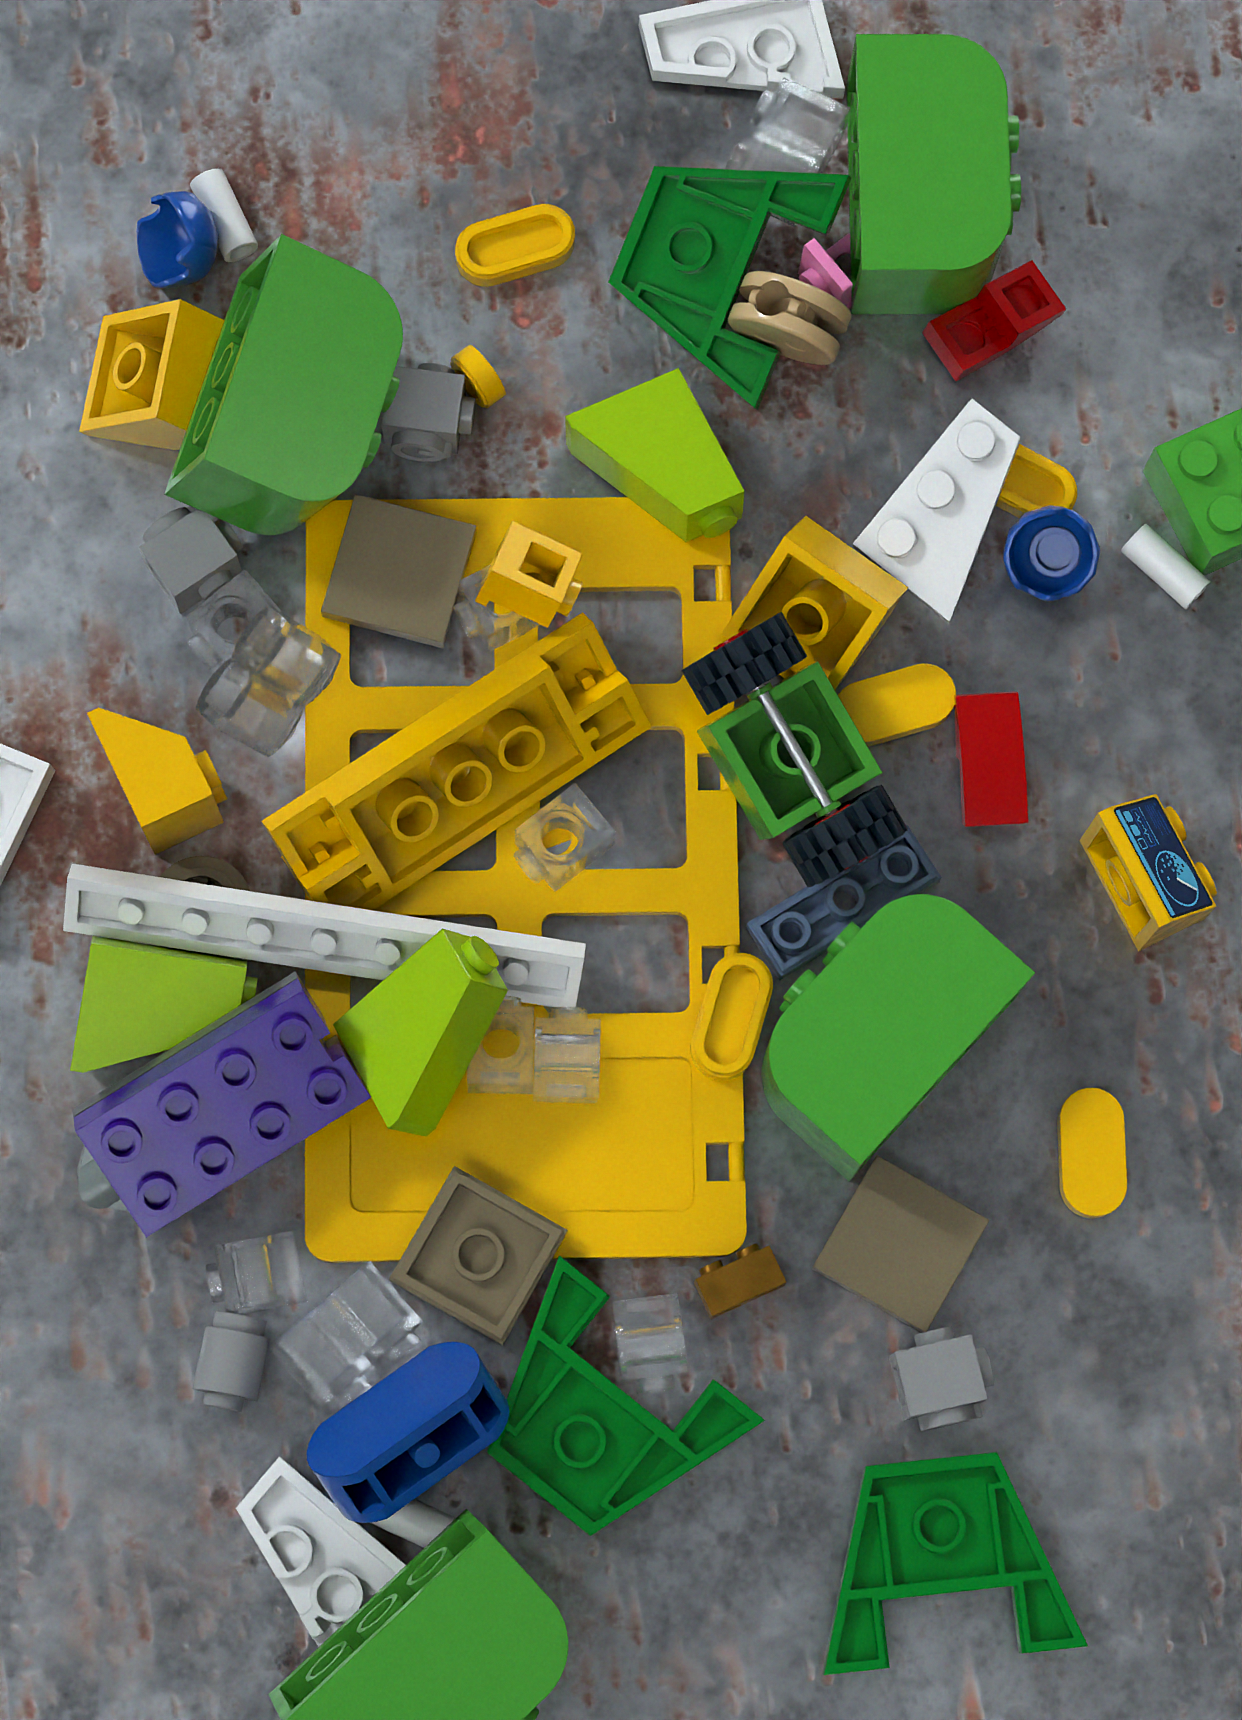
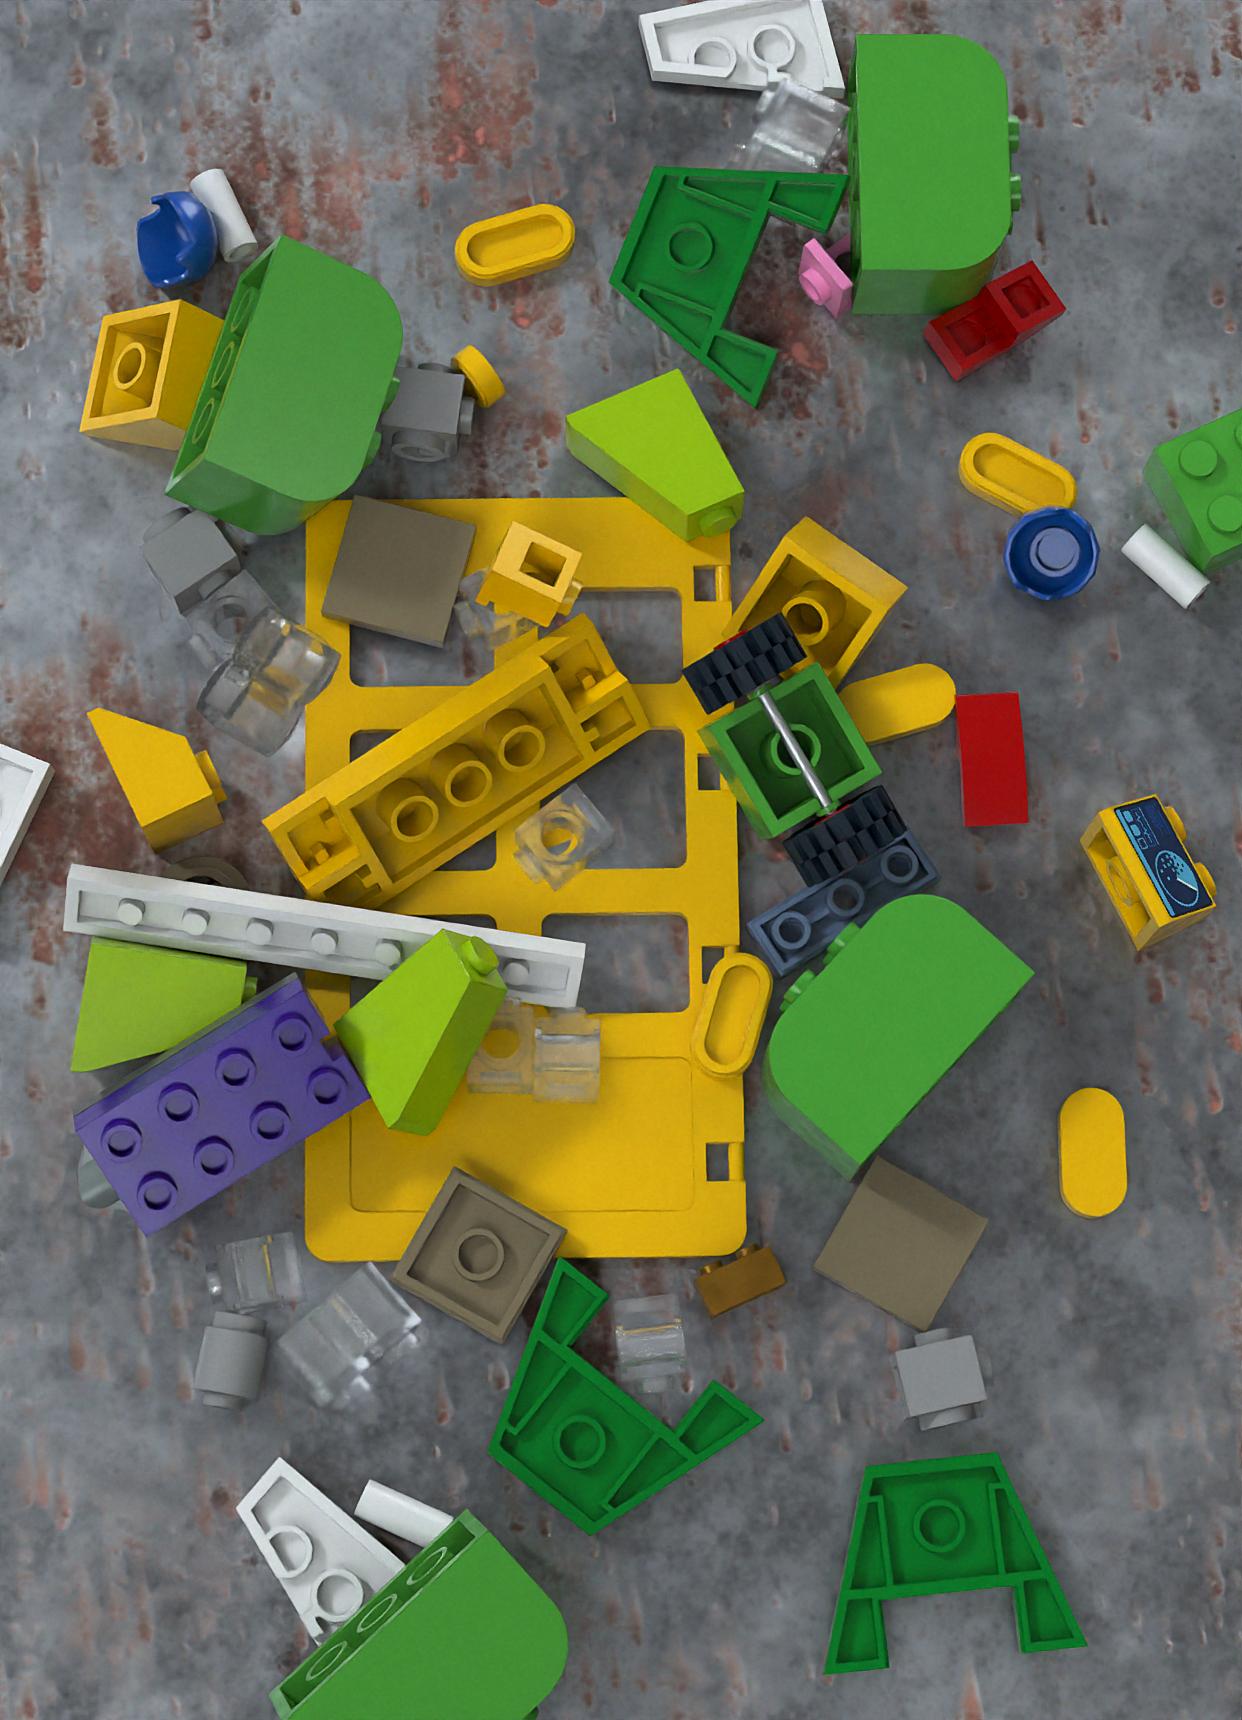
(408, 1432): blue brick -> none
(790, 317): tan head -> none
(941, 510): white wing -> none

